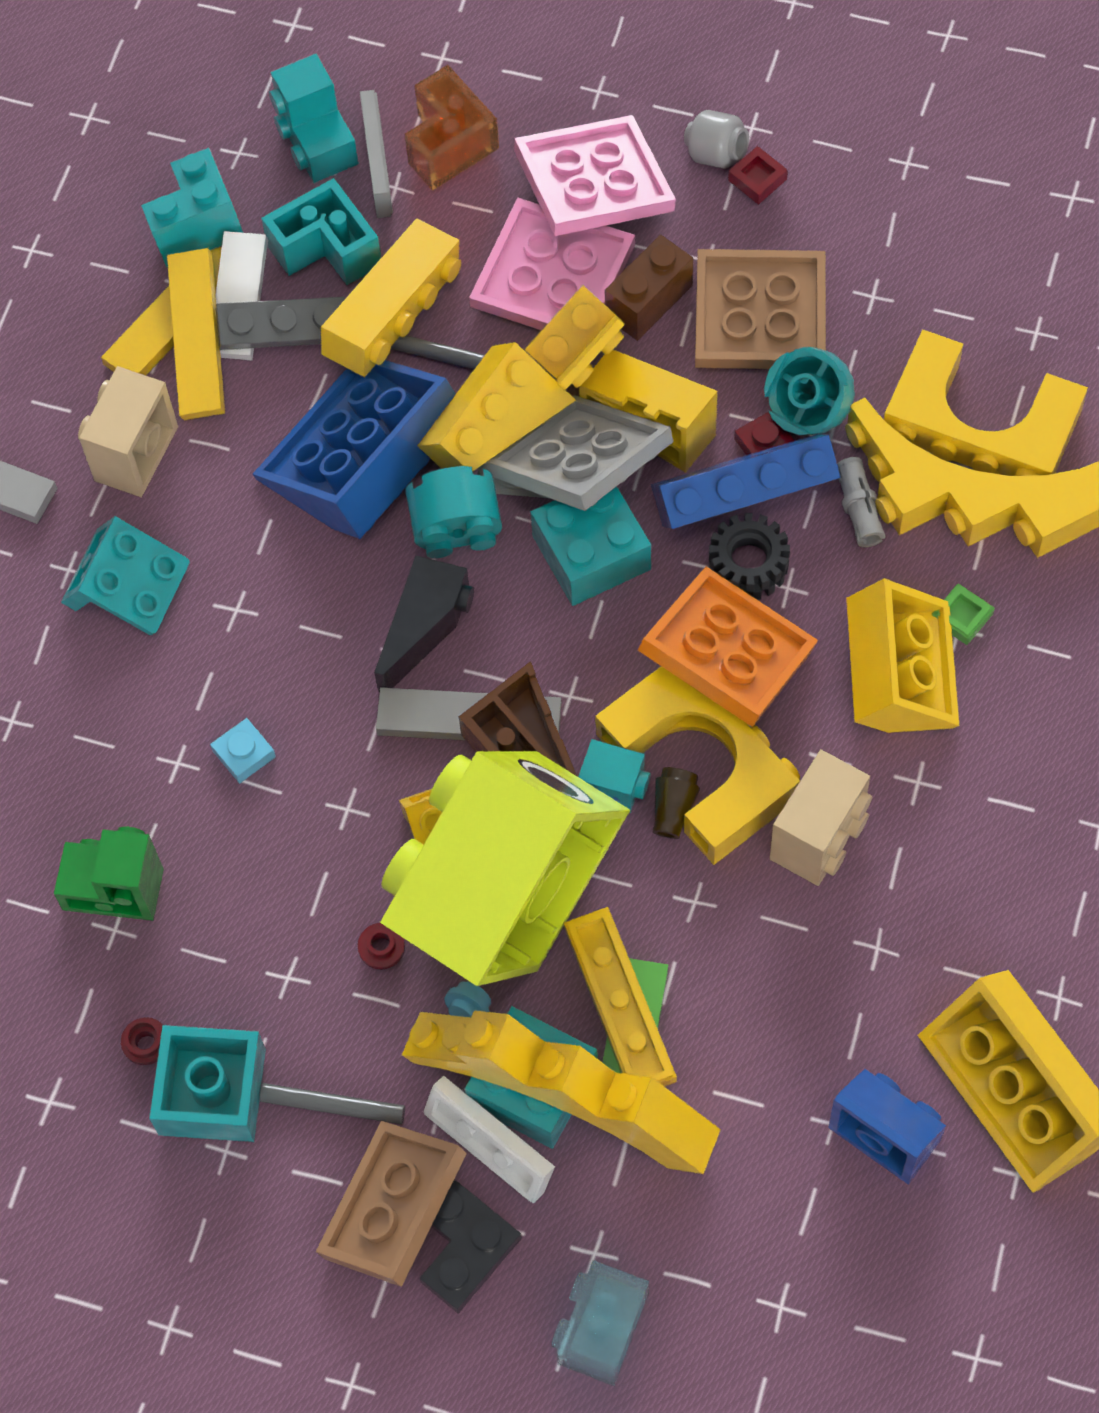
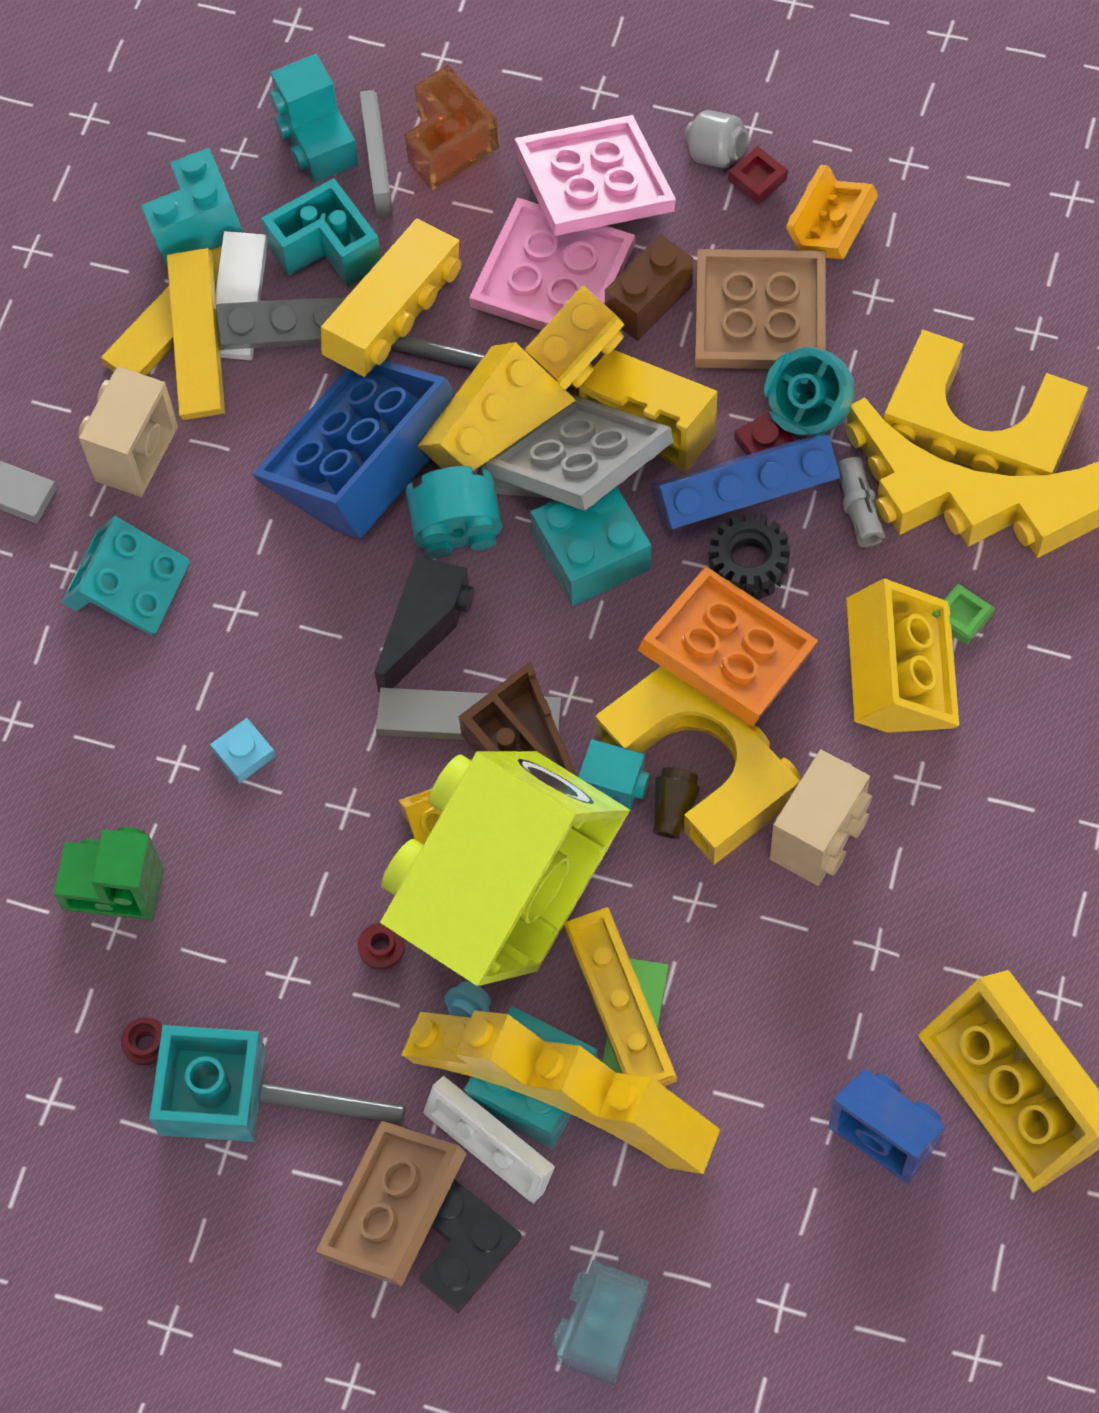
(830, 214): none -> light orange bracket

